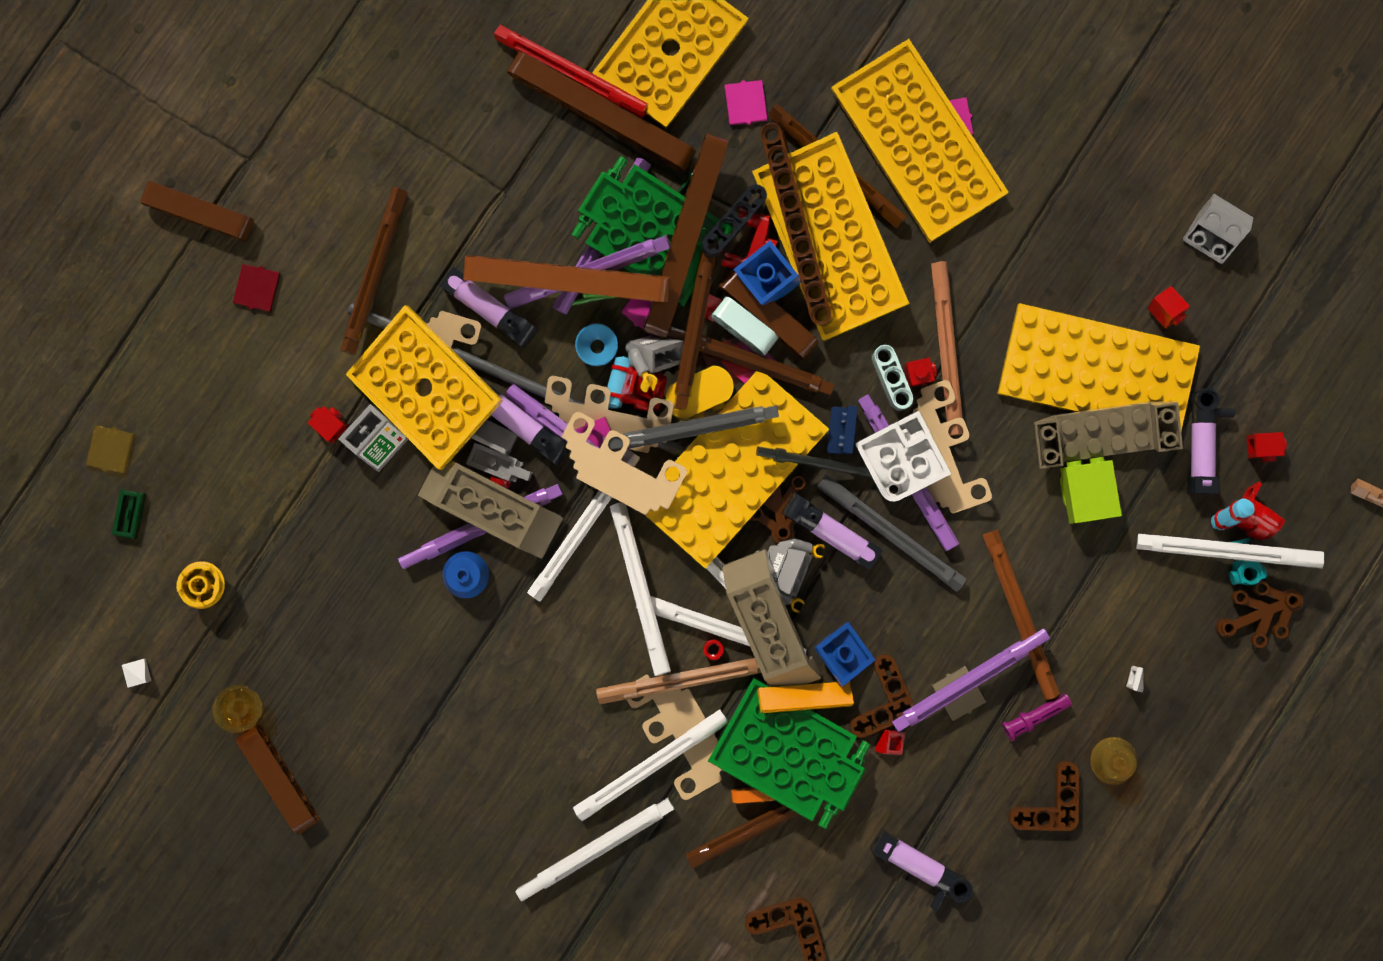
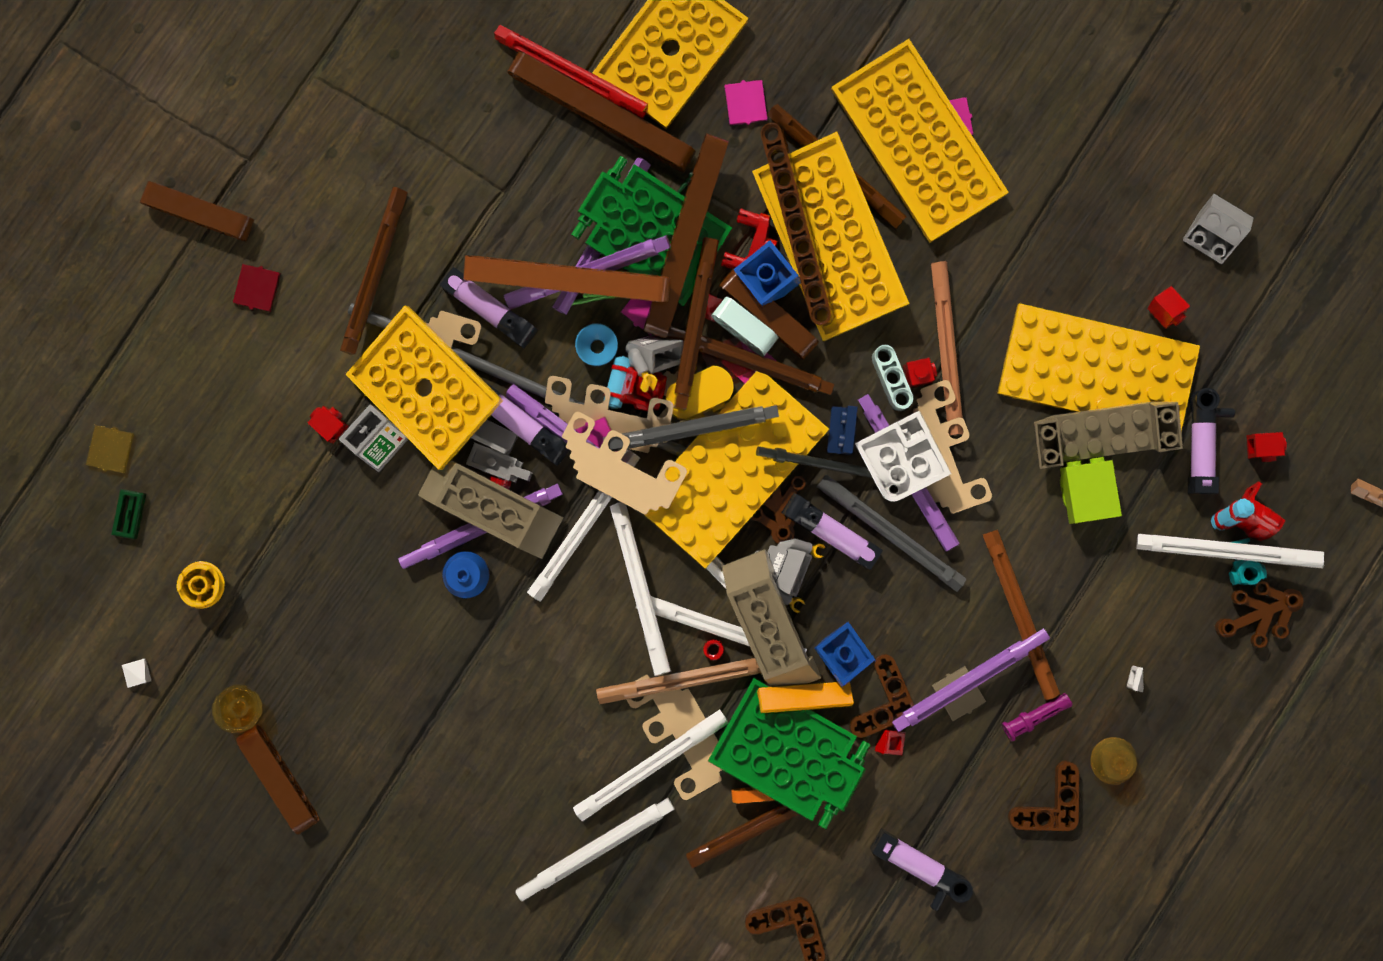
(732, 219): black beam -> none

